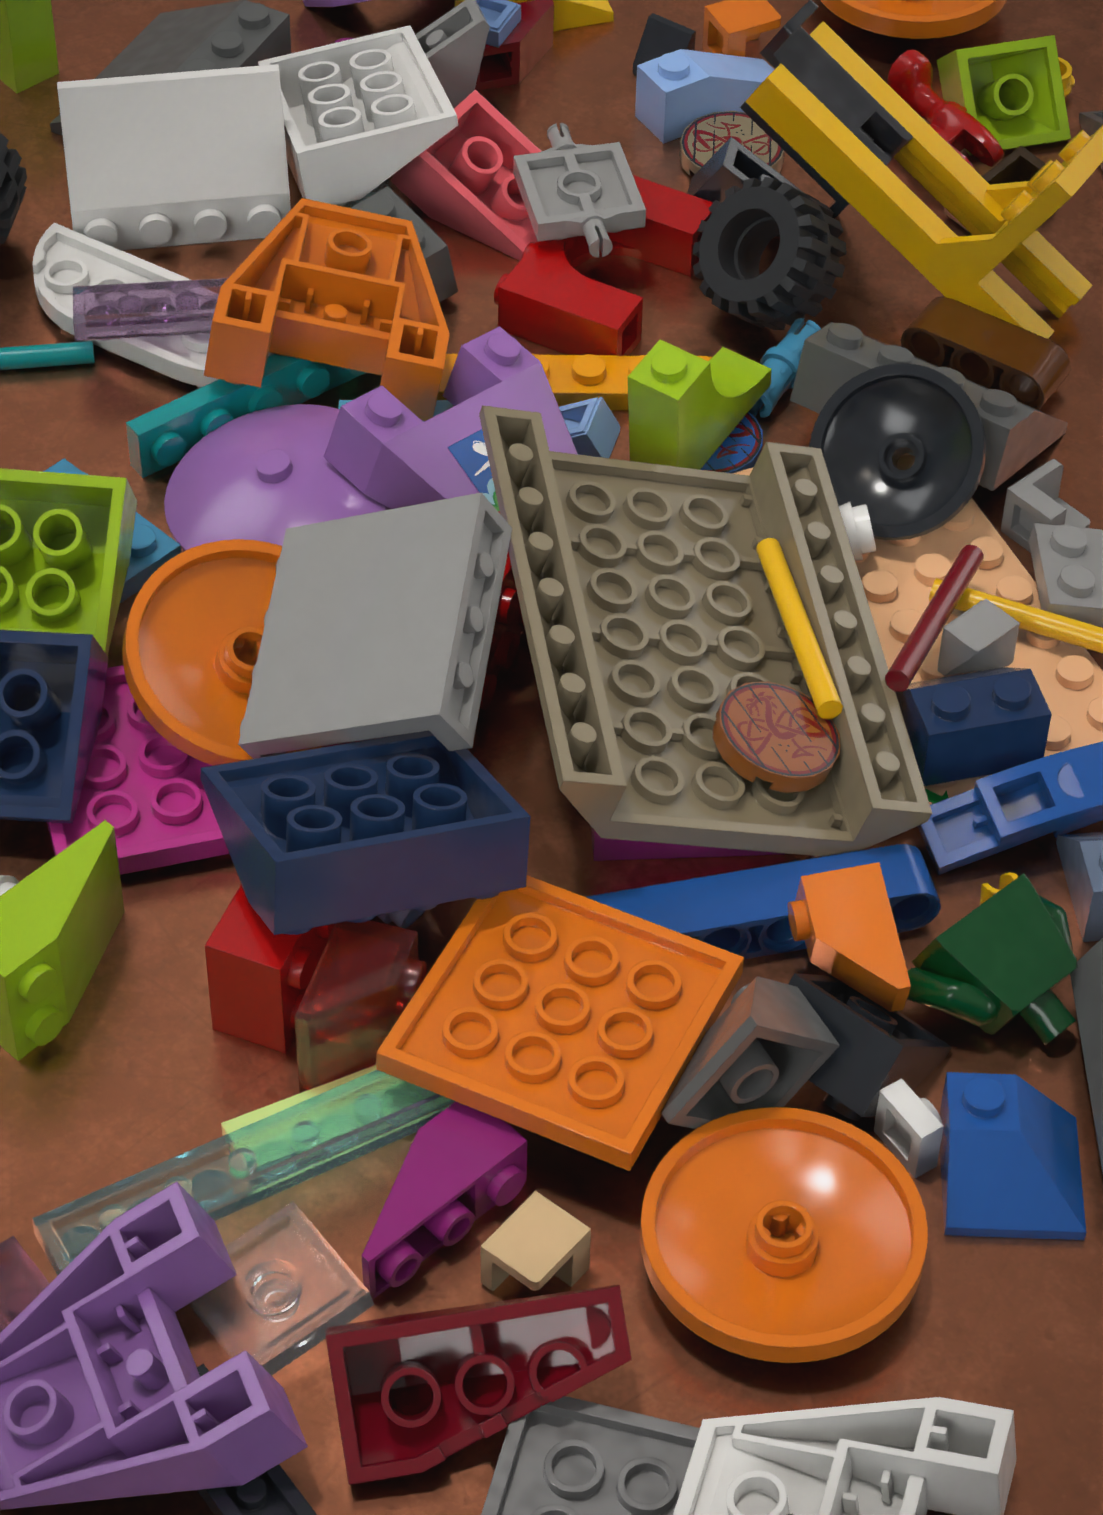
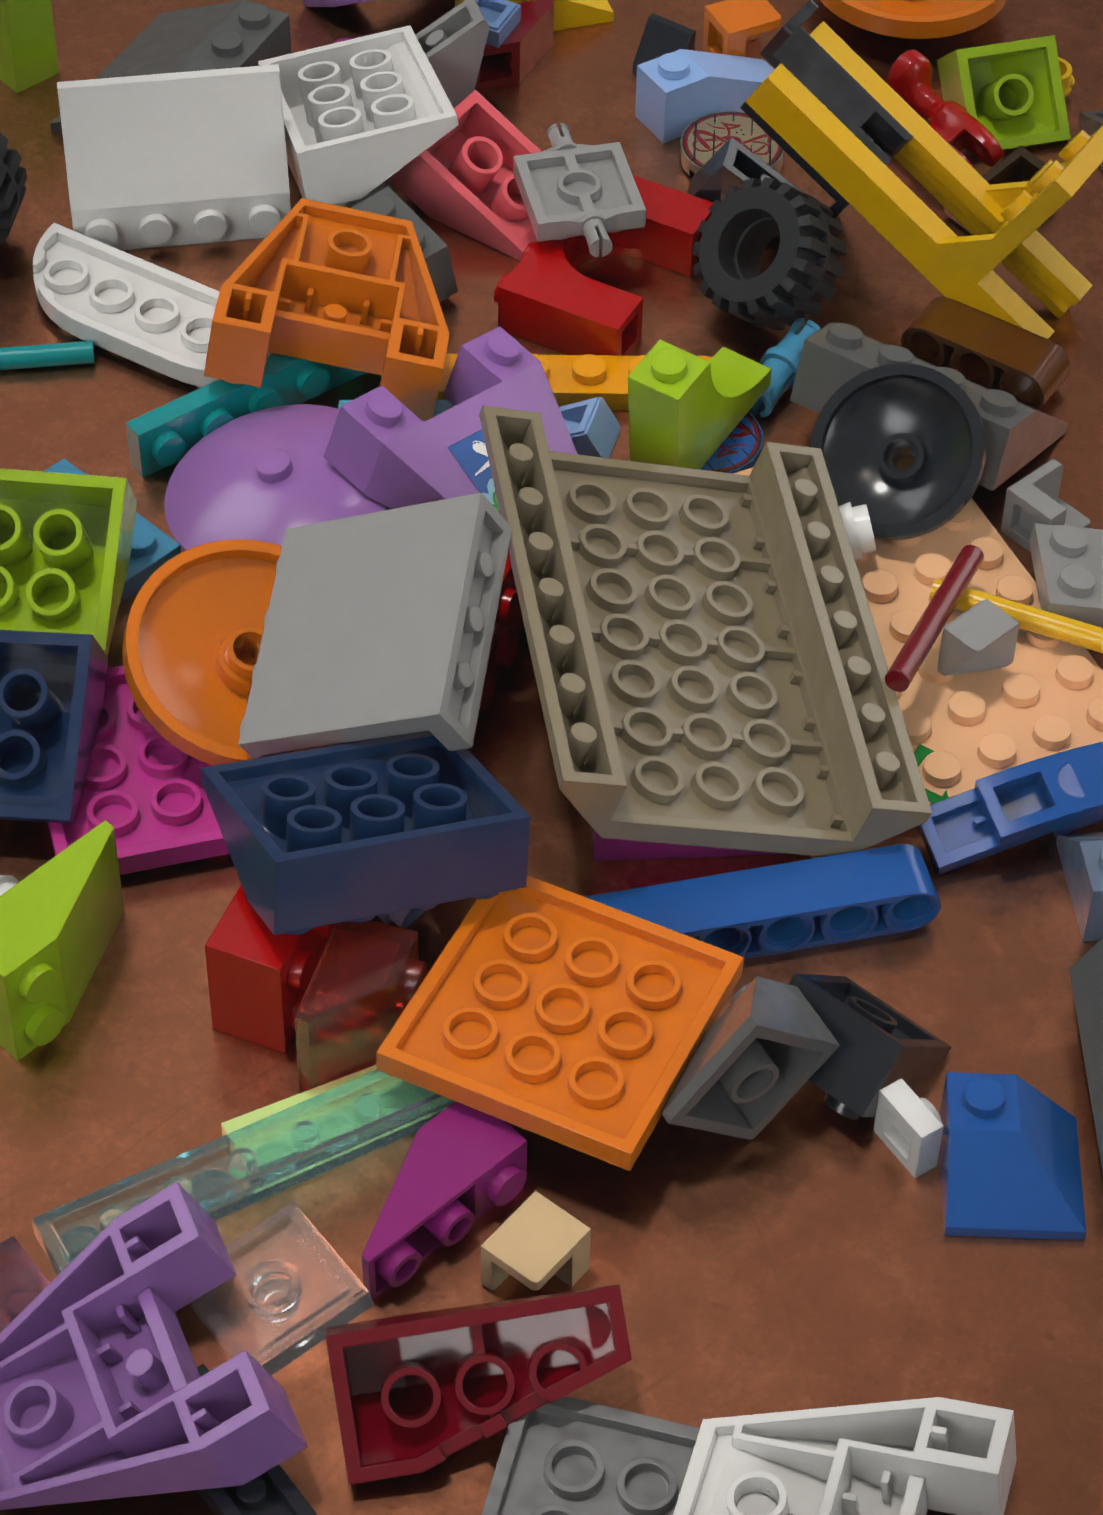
(144, 309): clear purple plate -> none
(775, 736): dark orange tile -> none
(783, 1234): orange dish -> none
(799, 629): yellow bar -> none
(852, 932): orange slope -> none
(975, 723): dark blue slope -> none
(1000, 962): dark green torso -> none

